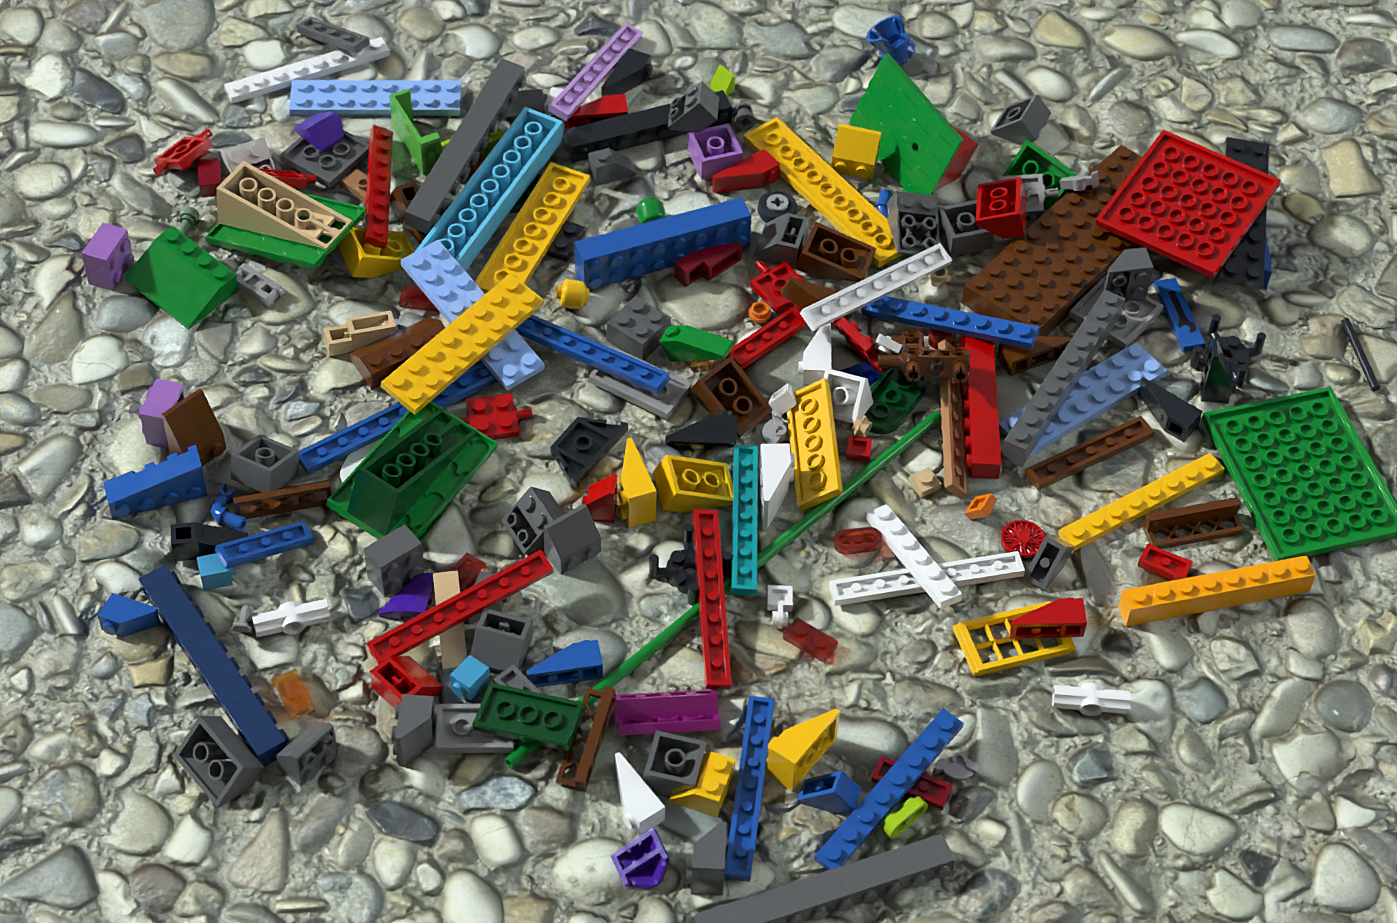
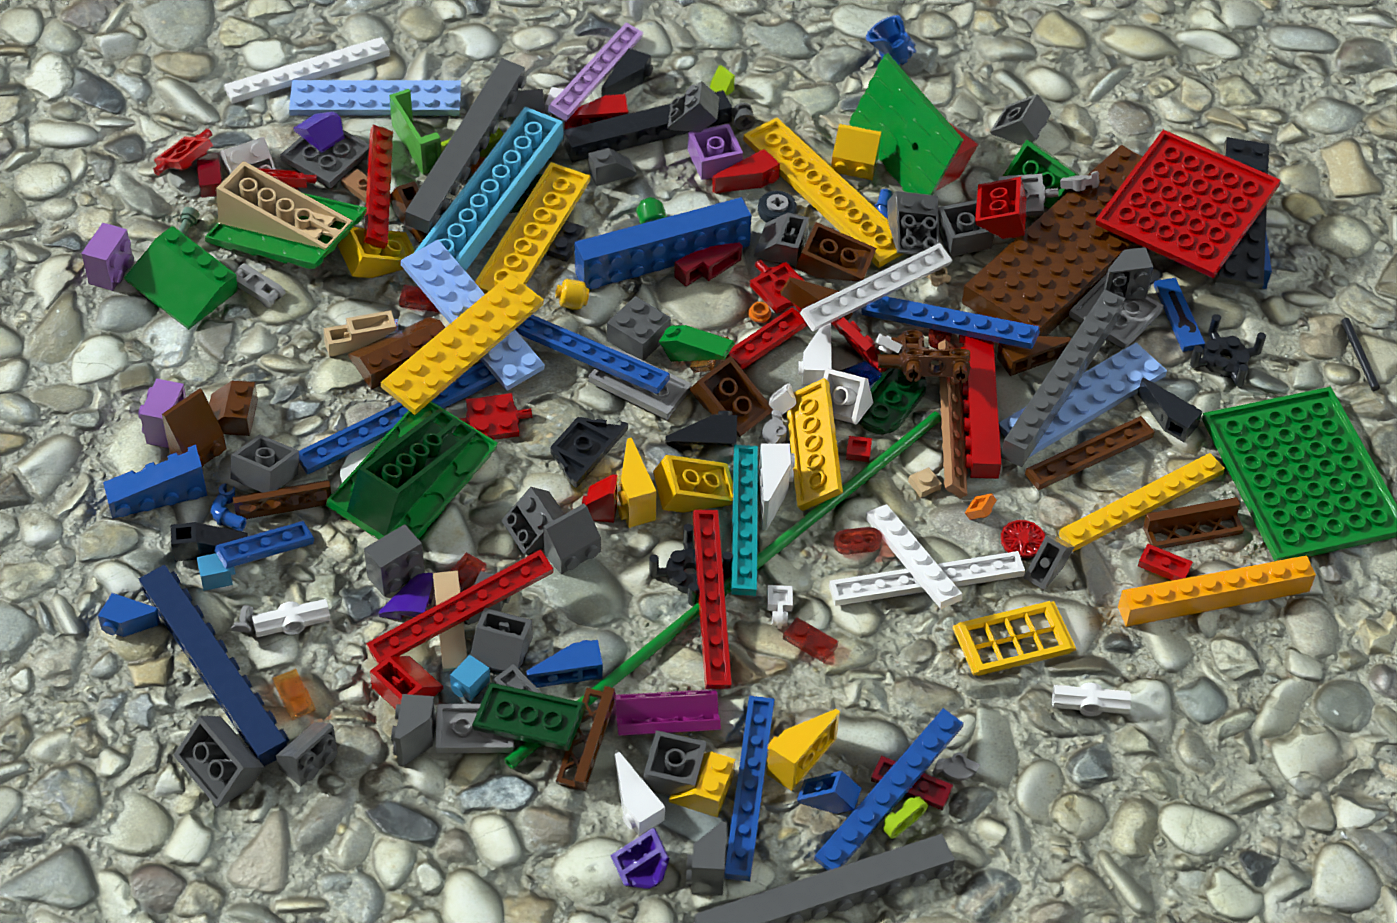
(235, 407): none -> reddish brown slope
(333, 35): dark grey plate -> none
(862, 427): tan plate -> none
(1054, 620): red slope -> none
(1216, 380): black slope -> none

